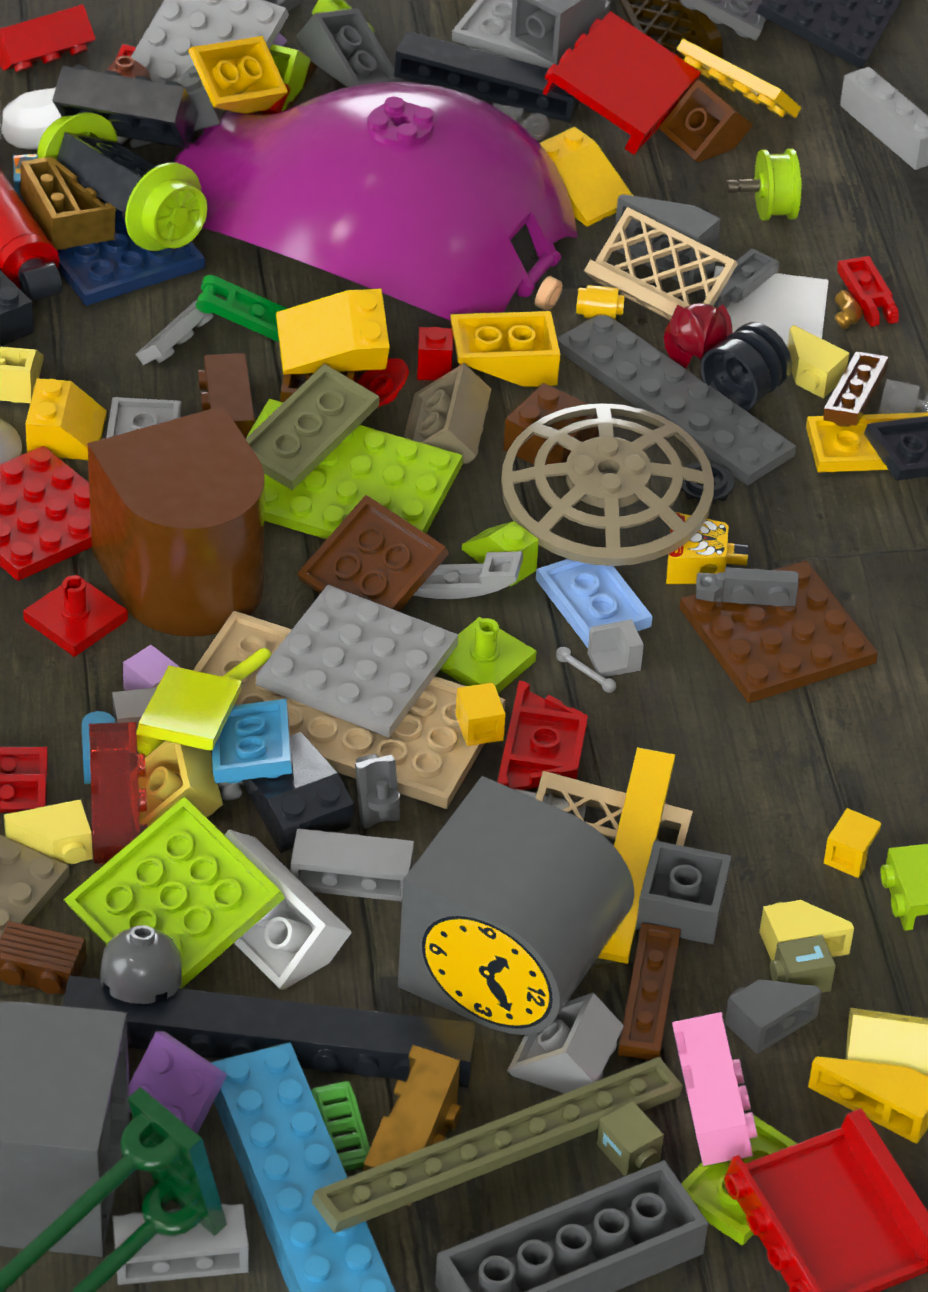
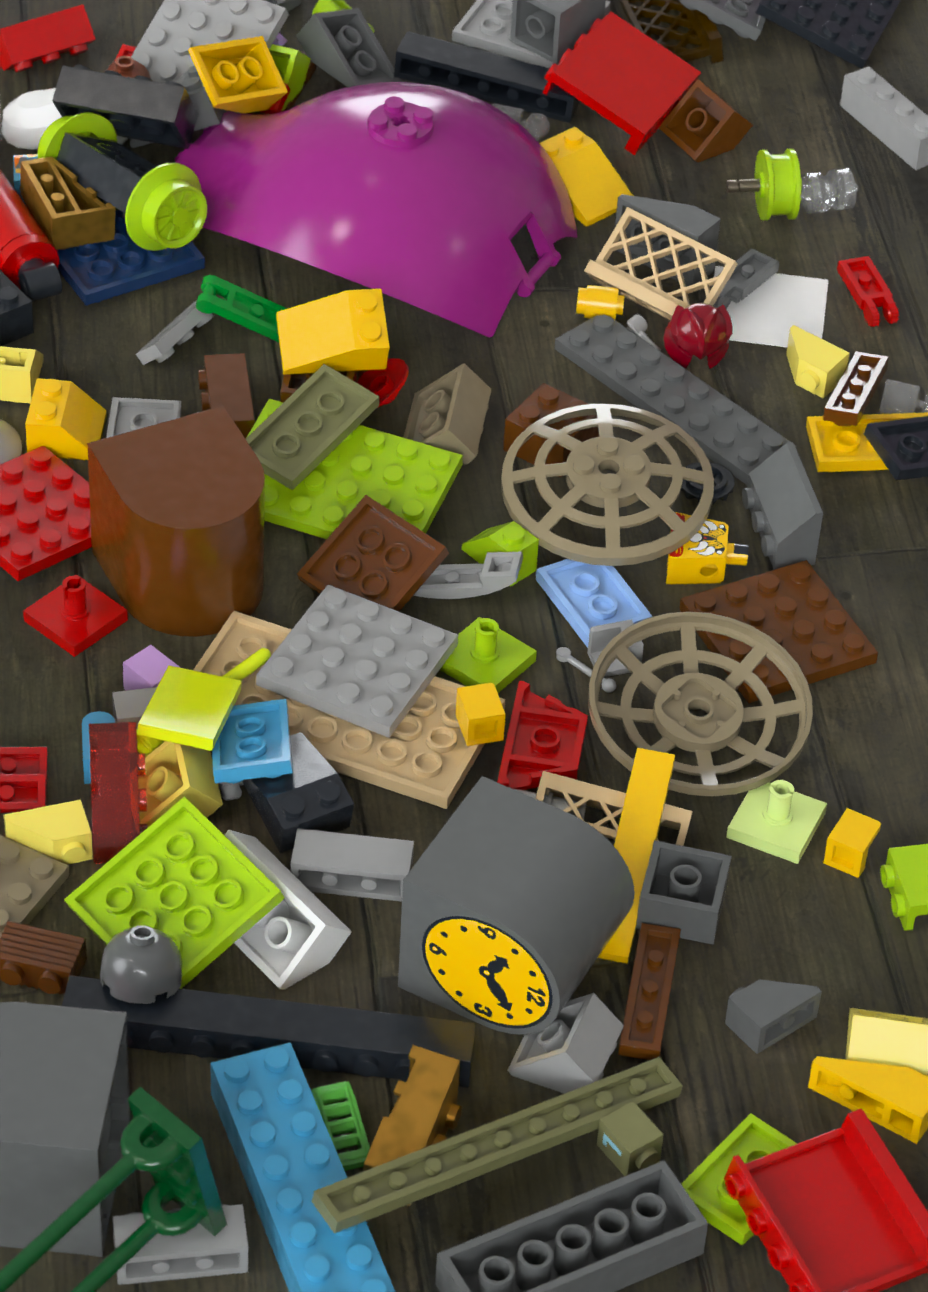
(178, 1079): medium lavender plate -> none
(377, 789): dark grey hips -> none
(434, 352): red brick -> none
(509, 345): yellow slope -> none
(548, 293): light nougat tile -> none
(638, 325): none -> light grey hand
(703, 692): none -> dark tan dish
(713, 1089): bright pink wedge -> none
(737, 79): yellow plate -> none
(747, 364): black wheel -> none
(749, 586): dark grey hinge -> none
(777, 820): none -> yellowish green tile
(784, 508): none -> dark grey slope
(803, 920): light yellow slope -> none
(804, 962): olive brick -> none
(834, 190): none -> clear wheel
(850, 312): pearl gold arm -> none

